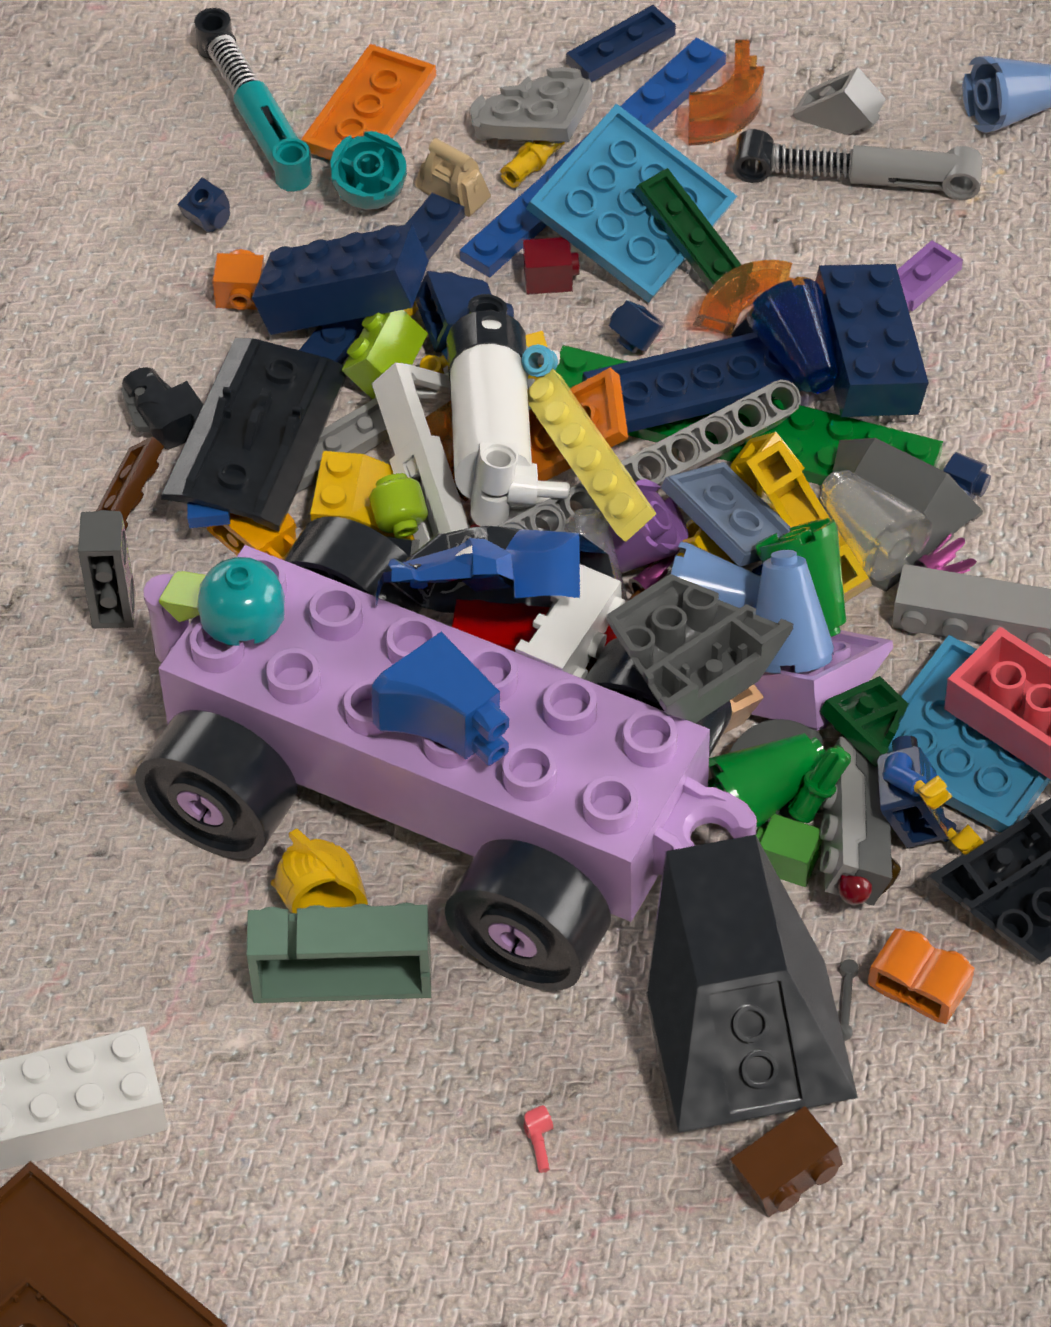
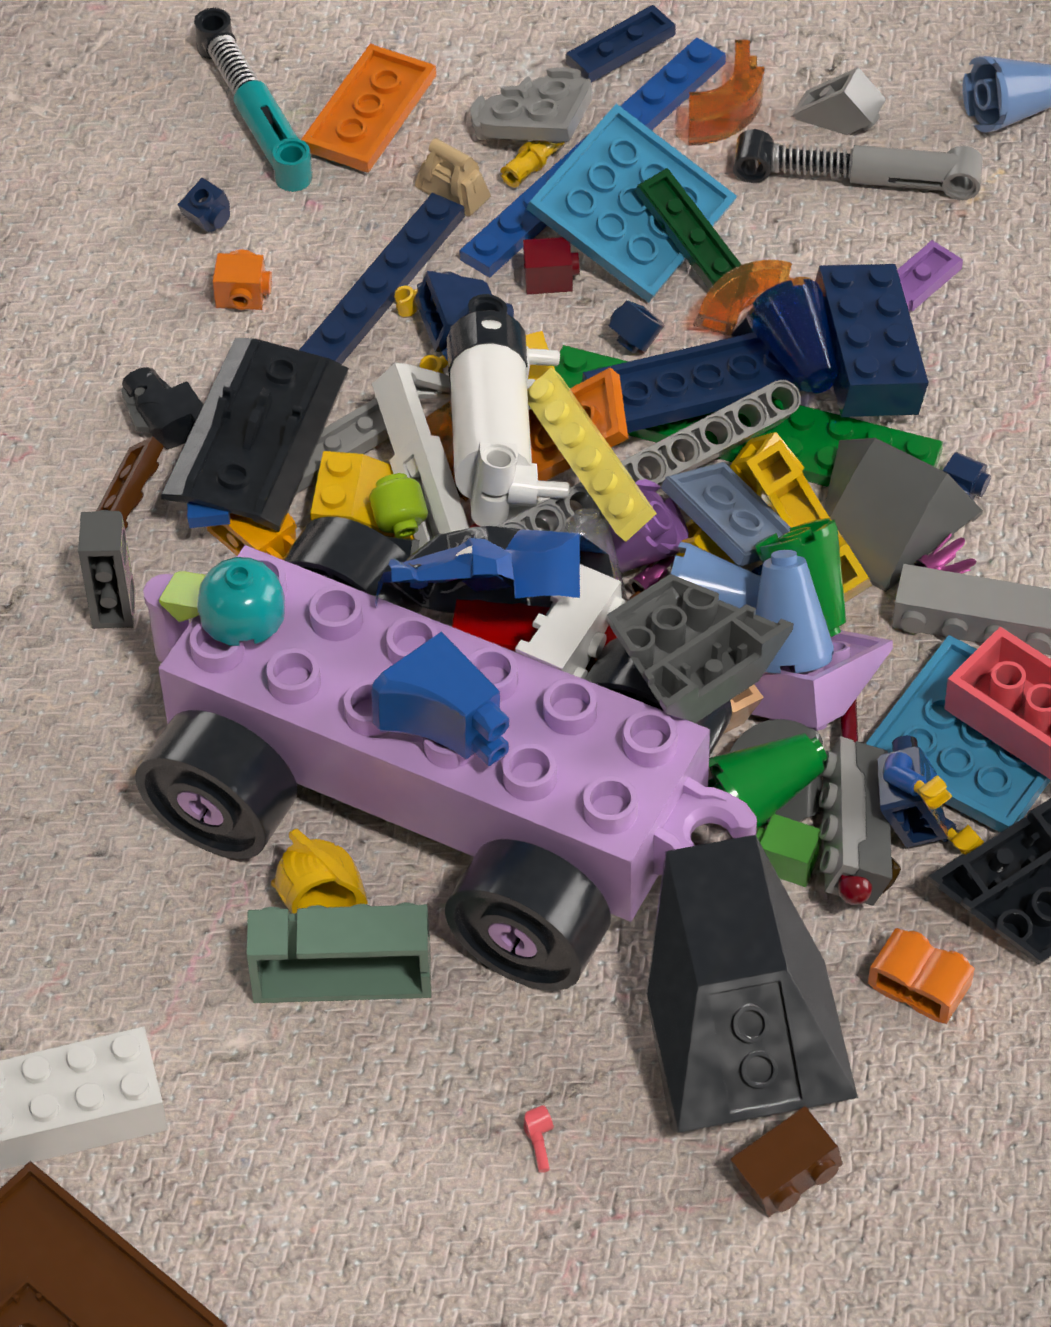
(340, 279): dark blue brick -> none
(368, 170): teal cylinder -> none
(382, 342): lime brick -> none
(530, 360): medium azure pin -> none
(819, 784): green axle -> none
(848, 970): dark grey hinge -> none
(867, 716): dark green wing -> none
(874, 523): clear cone -> none

